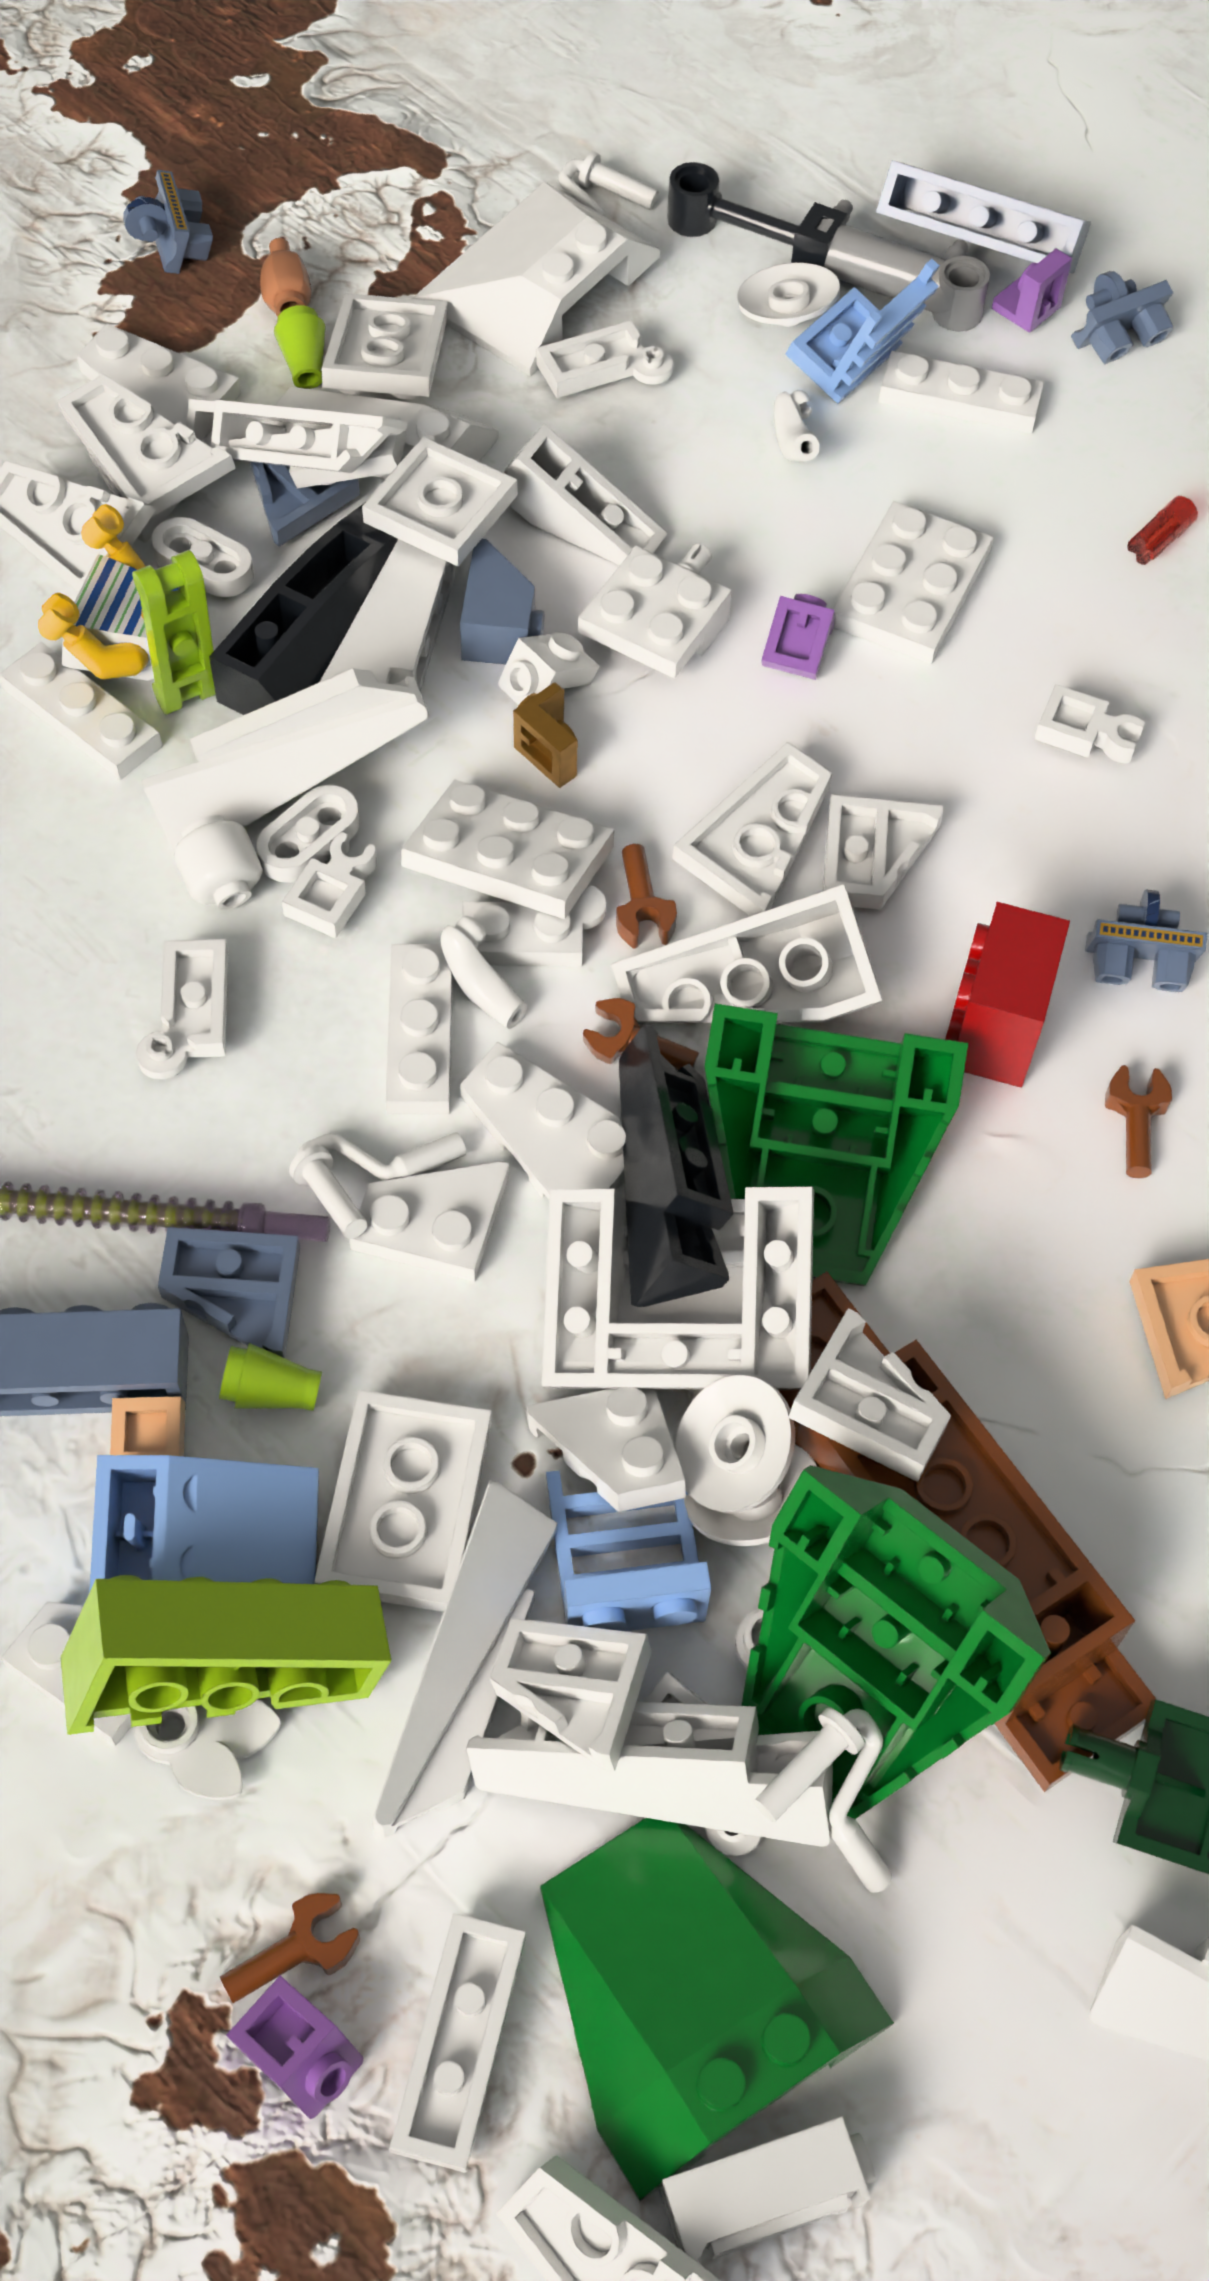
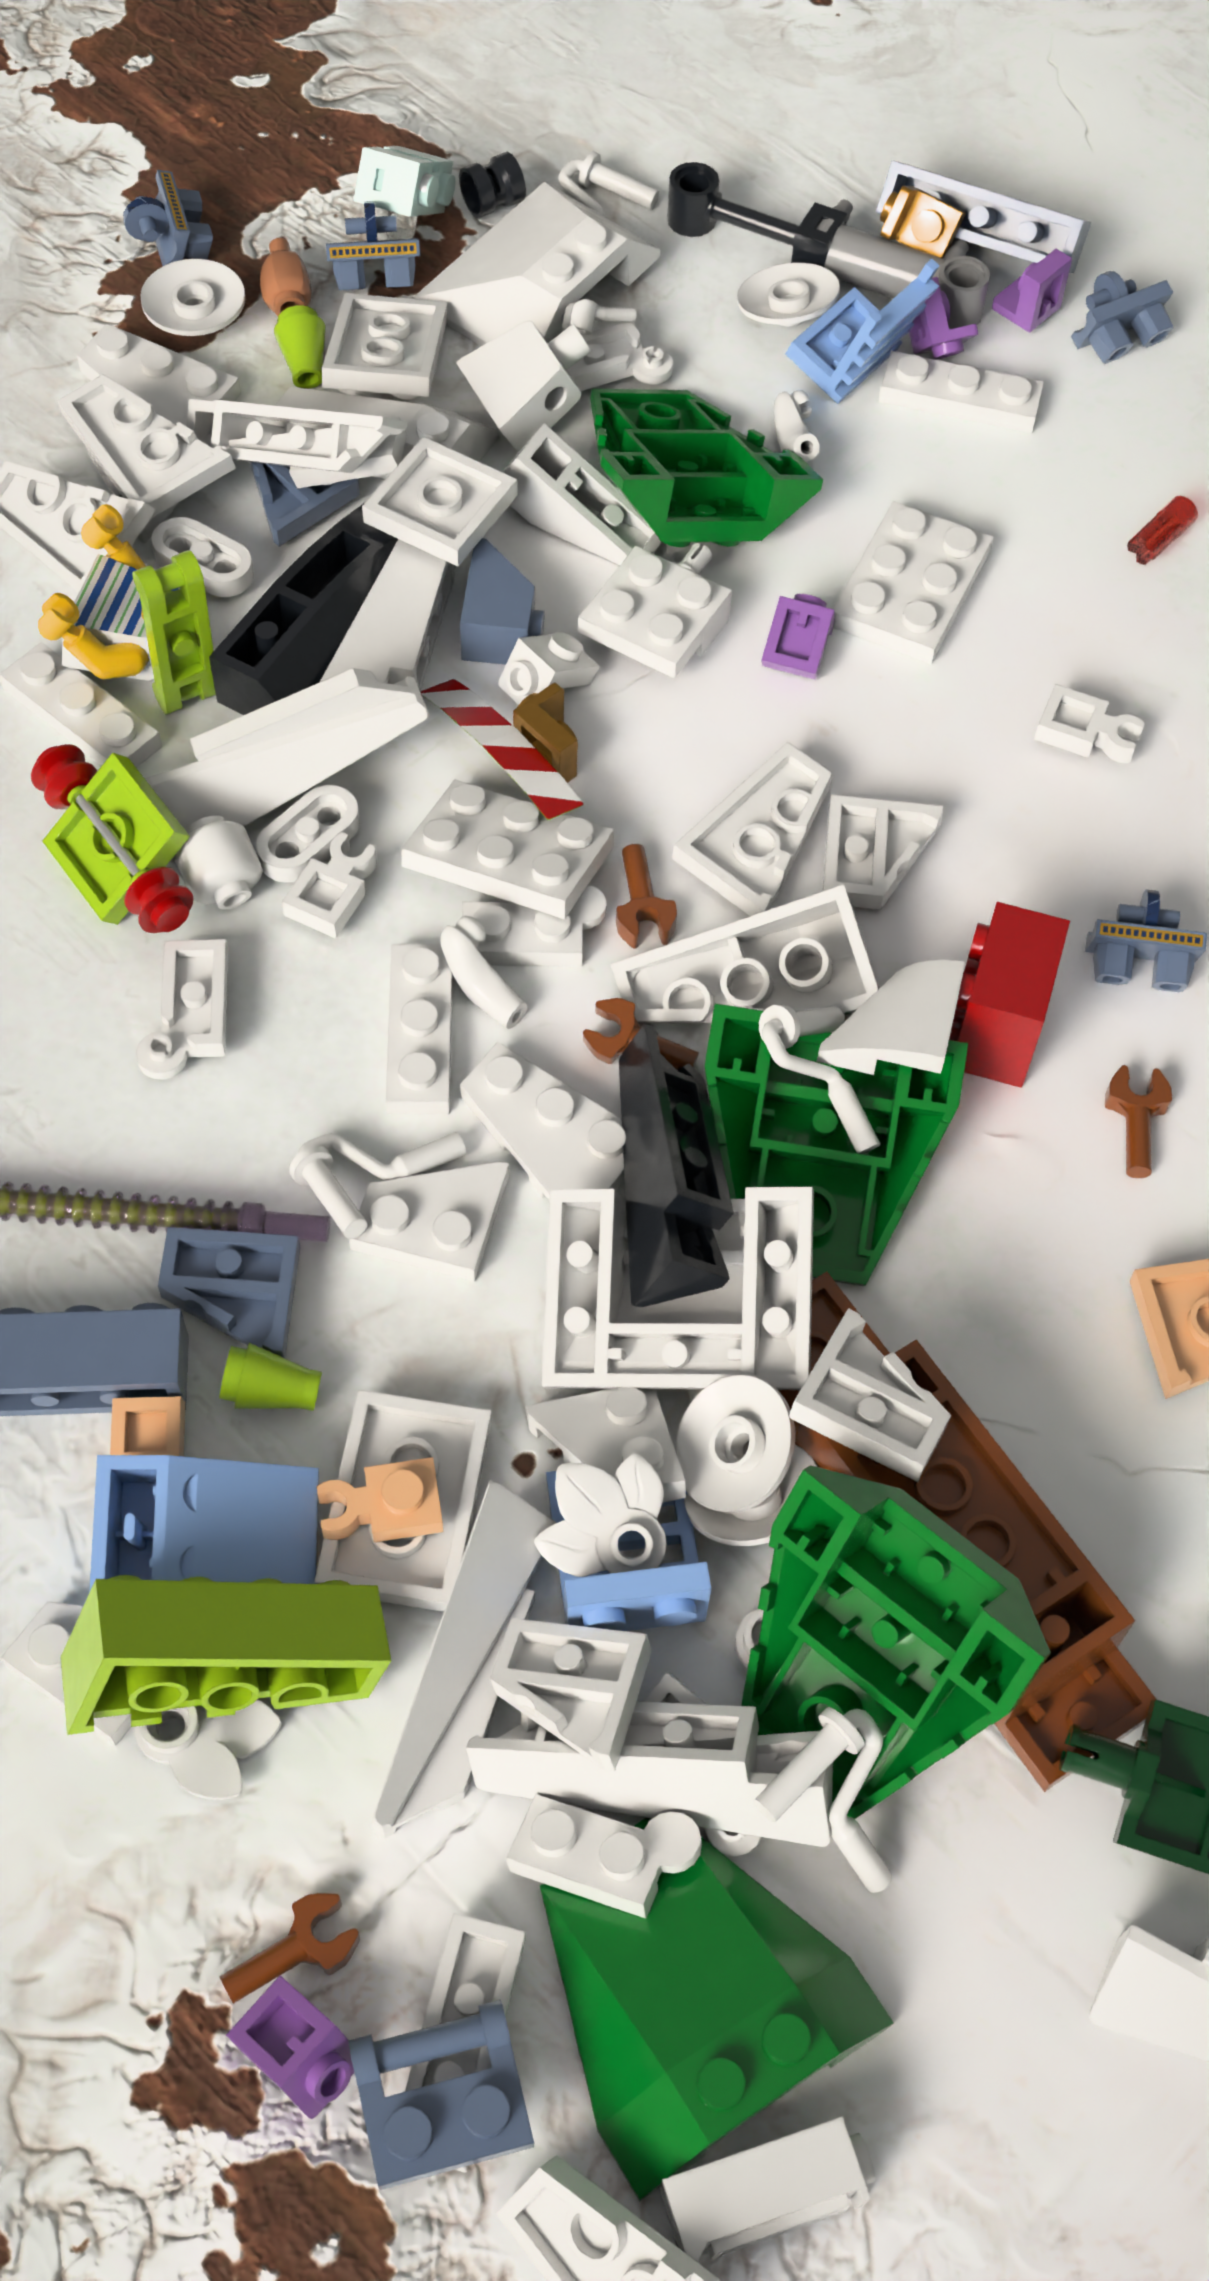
(114, 838): none -> lime plate
(192, 297): none -> white dish
(349, 256): none -> sand blue hips
(396, 1501): none -> light nougat plate
(404, 184): none -> light aqua piece
(446, 2121): none -> sand blue plate
(492, 184): none -> black wheel
(507, 746): none -> sticker
(525, 378): none -> white torso
(585, 312): none -> white hand
(598, 1512): none -> white plate
(601, 1855): none -> white hinge
(692, 470): none -> green wedge
(781, 1029): none -> white piece
(901, 1022): none -> white slope
(920, 221): none -> bracket
(932, 329): none -> medium lavender bracket

